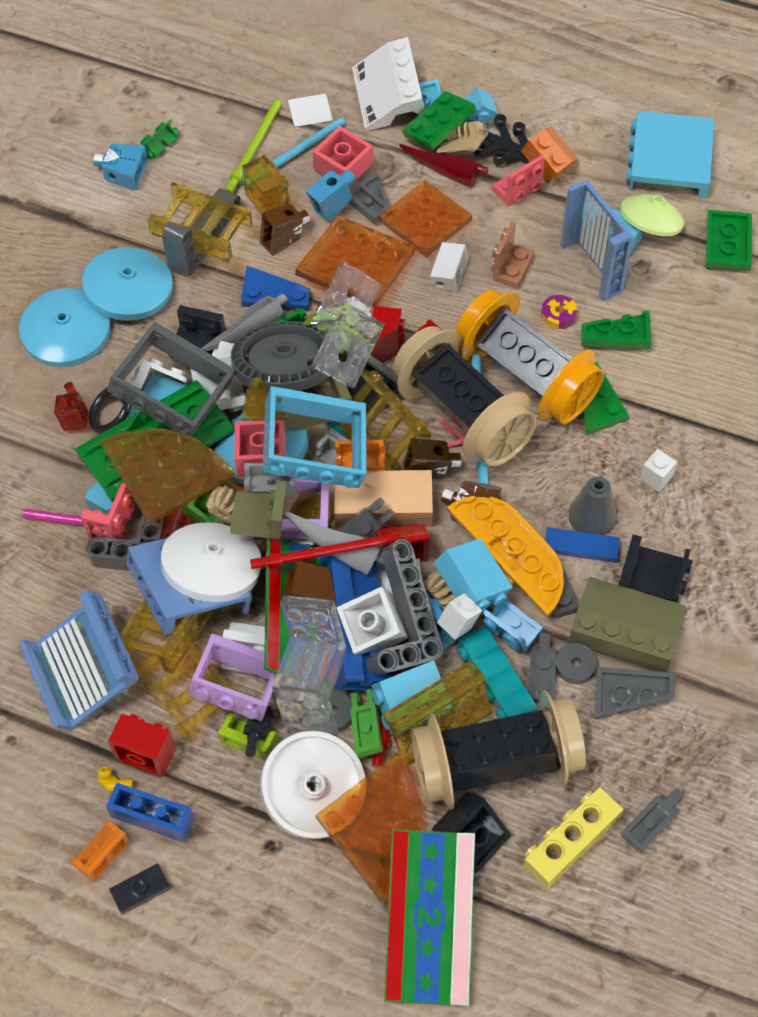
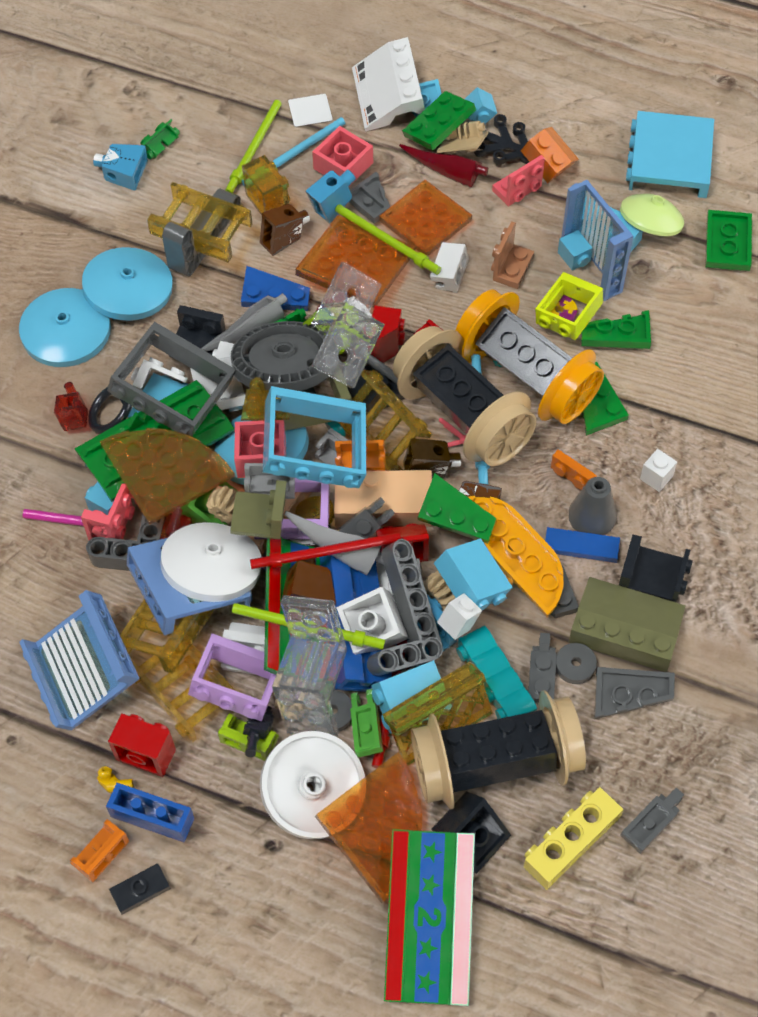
(357, 638): none -> lime bar
(419, 258): none -> lime bar
(455, 512): none -> green wing
(513, 625): dark azure bracket -> none
(571, 469): none -> orange plate
(575, 250): none -> medium azure brick
(576, 289): none -> neon yellow window

